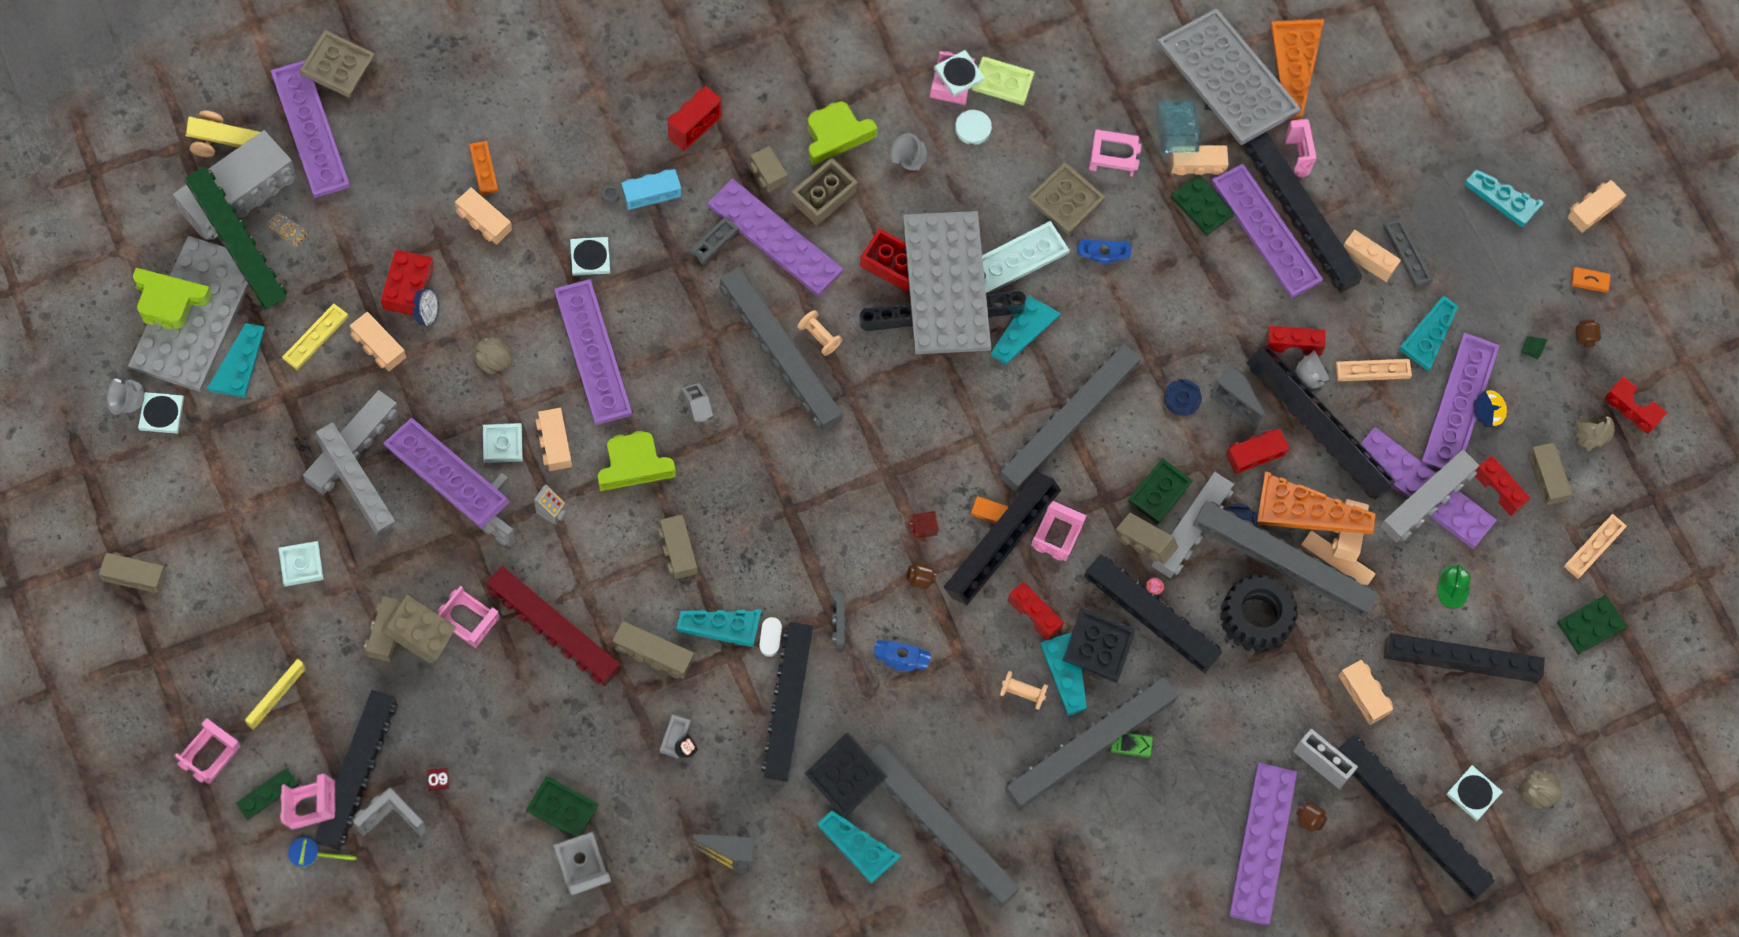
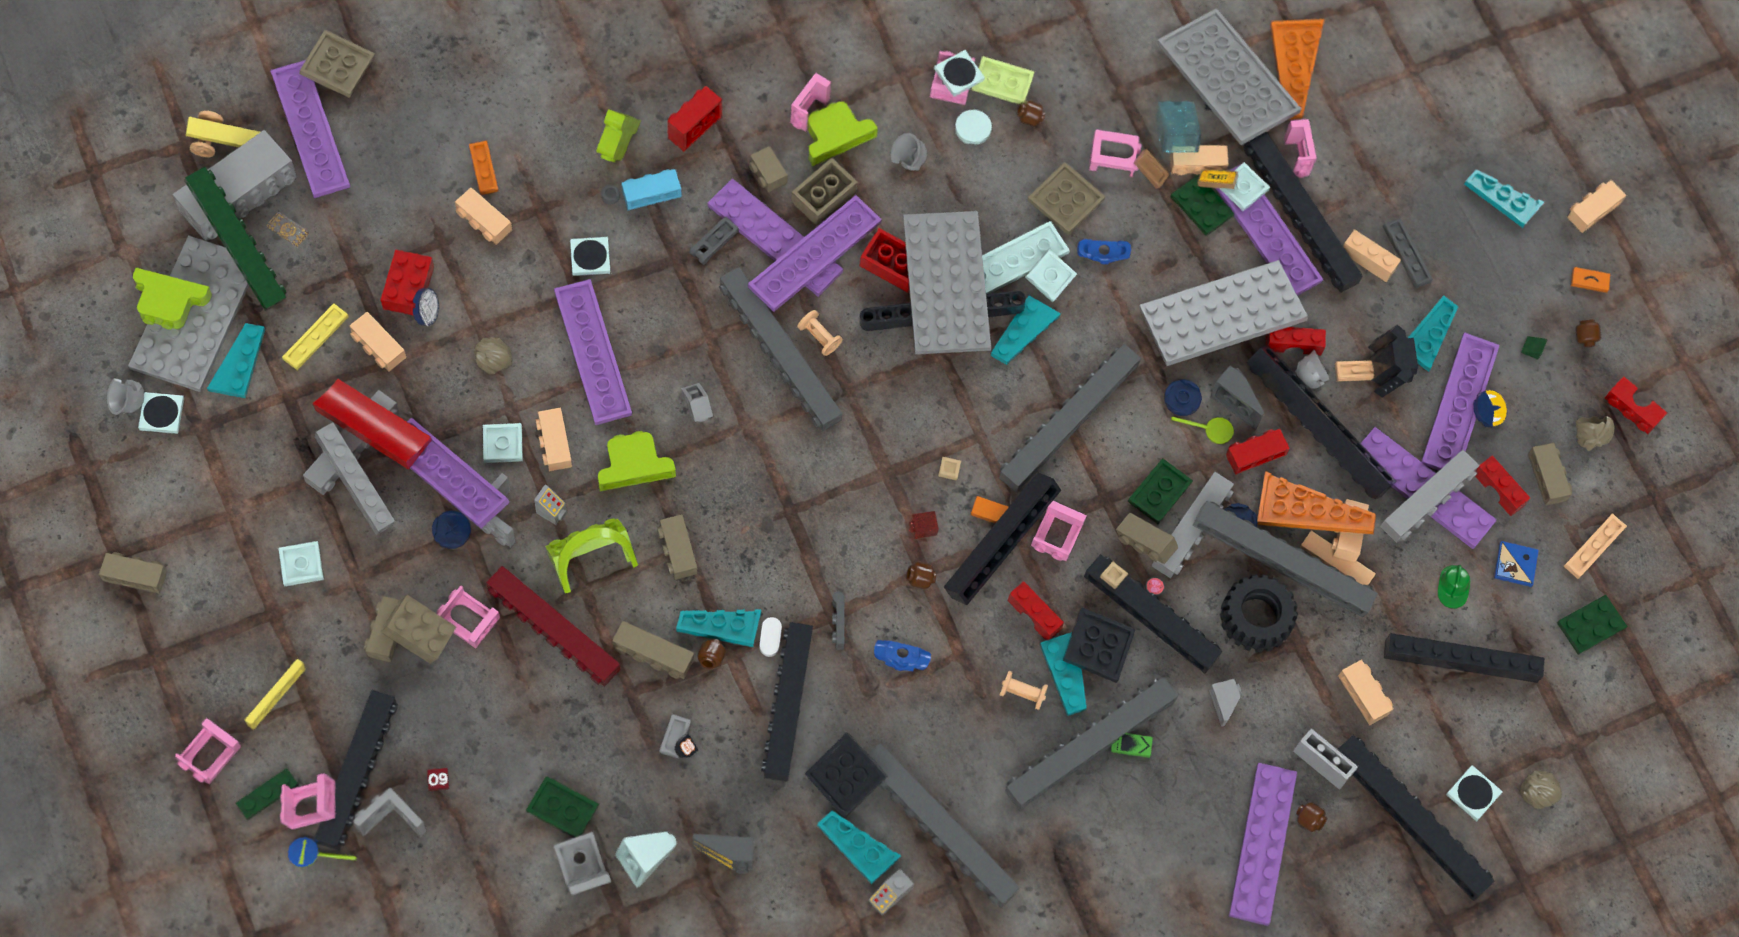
(372, 423): none -> red arch
(451, 529): none -> dark blue tile
(585, 541): none -> lime piece
(616, 135): none -> lime brick
(644, 854): none -> light aqua slope
(711, 654): none -> reddish brown head
(814, 253): none -> medium lavender plate
(819, 90): none -> bright pink panel
(891, 892): none -> light grey slope
(949, 468): none -> tan tile
(1030, 113): none -> reddish brown head
(1050, 275): none -> light aqua tile
(1114, 575): none -> tan tile
(1151, 168): none -> medium nougat tile
(1217, 430): none -> lime piece
(1218, 178): none -> tile
(1223, 313): none -> light grey plate
(1225, 697): none -> light grey slope
(1247, 188): none -> light aqua tile
(1393, 360): none -> black slope
(1516, 563): none -> tile

